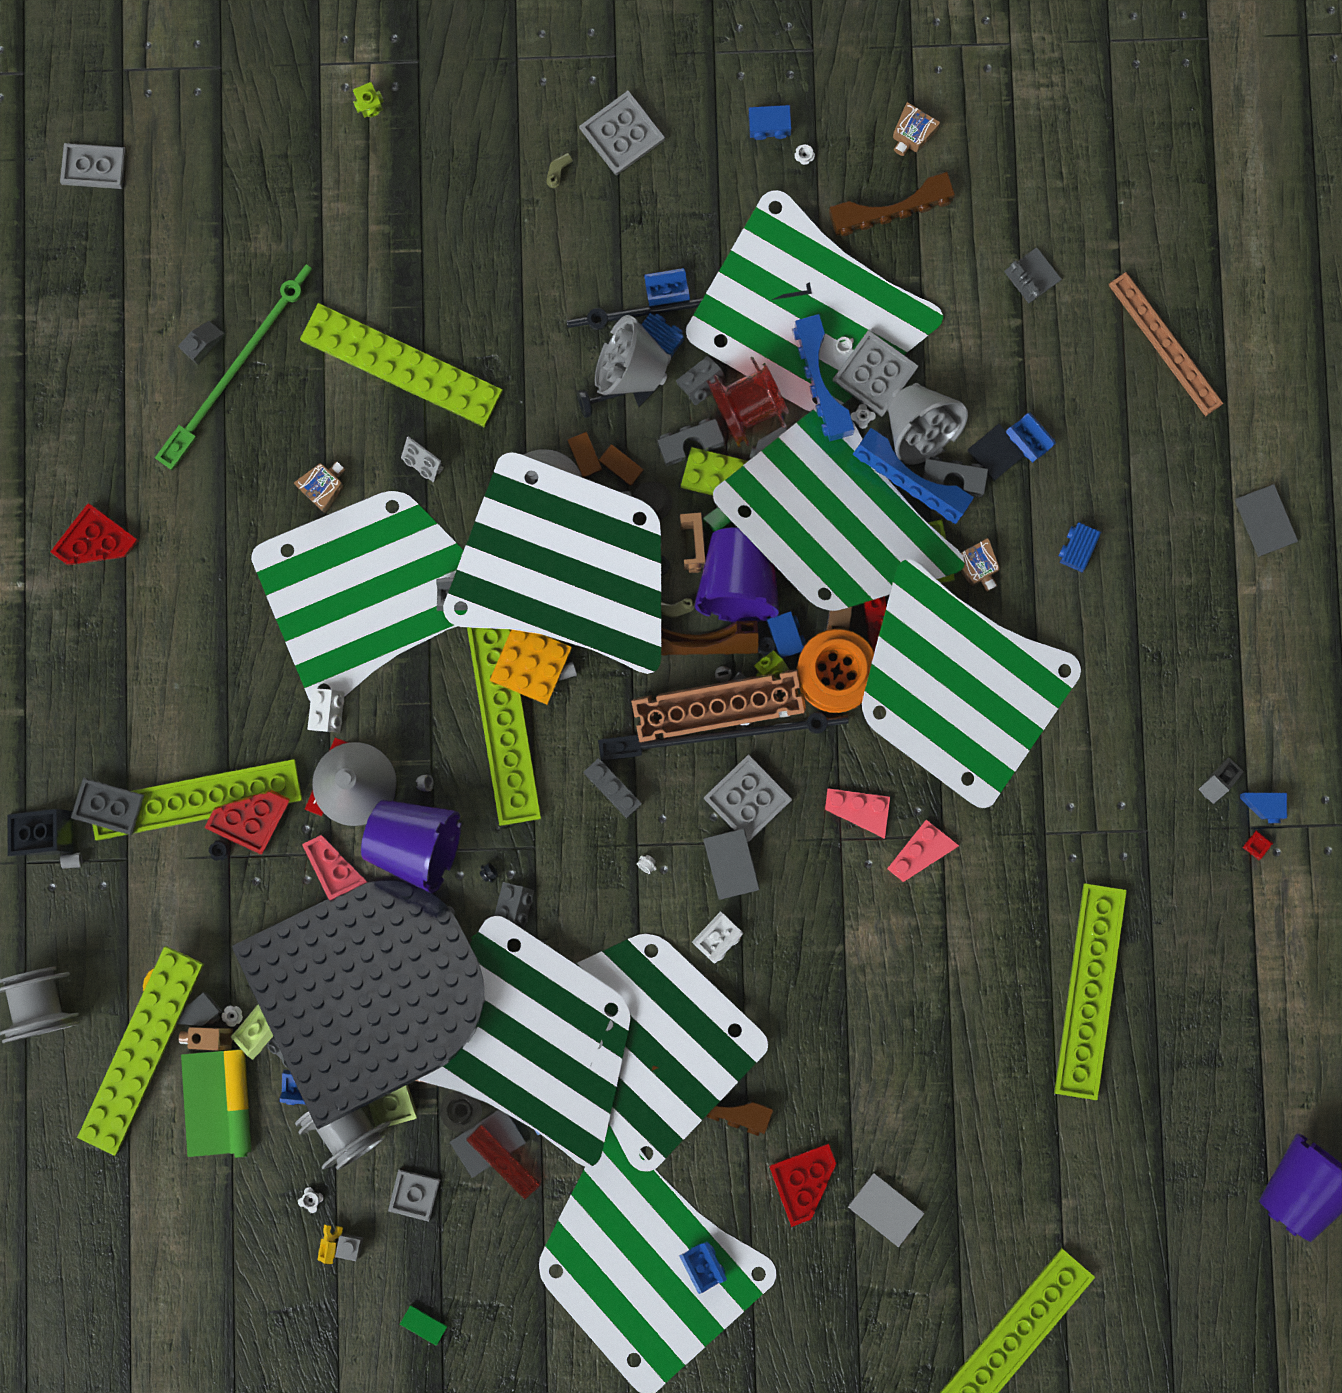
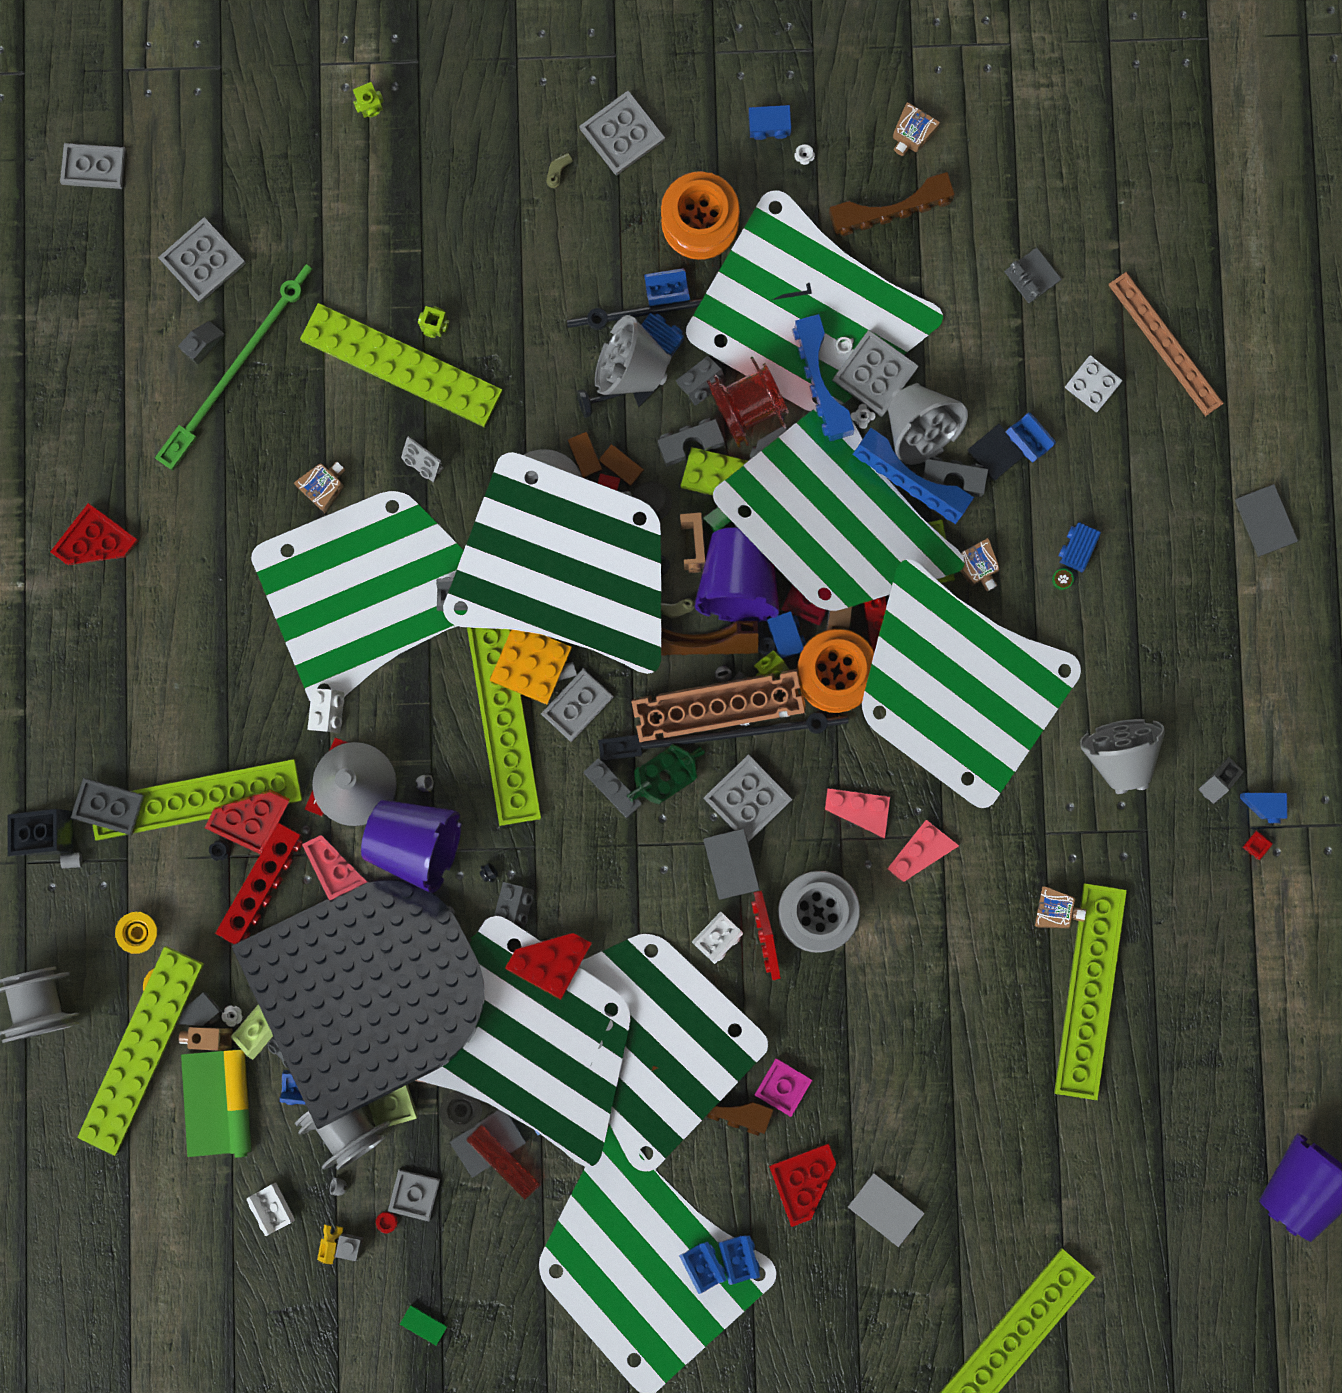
(136, 932): none -> yellow piece
(202, 260): none -> light grey plate
(228, 928): none -> red brick
(270, 1209): none -> white bracket
(304, 1201): white plate -> none
(337, 1187): none -> light grey hinge
(386, 1222): none -> red tile
(433, 315): none -> lime brick
(550, 962): none -> red plate
(577, 705): none -> light grey tile
(609, 481): none -> red tile
(647, 864): white plate -> none
(676, 763): none -> dark green plate
(694, 239): none -> orange wheel
(739, 1259): none -> blue bracket
(765, 935): none -> red plate
(783, 1087): none -> dark pink plate
(803, 608): none -> dark red plate
(845, 908): none -> light grey wheel
(1057, 910): none -> torso
(1062, 579): none -> tile
(1093, 383): none -> light grey hinge
(1125, 752): none -> light grey cone

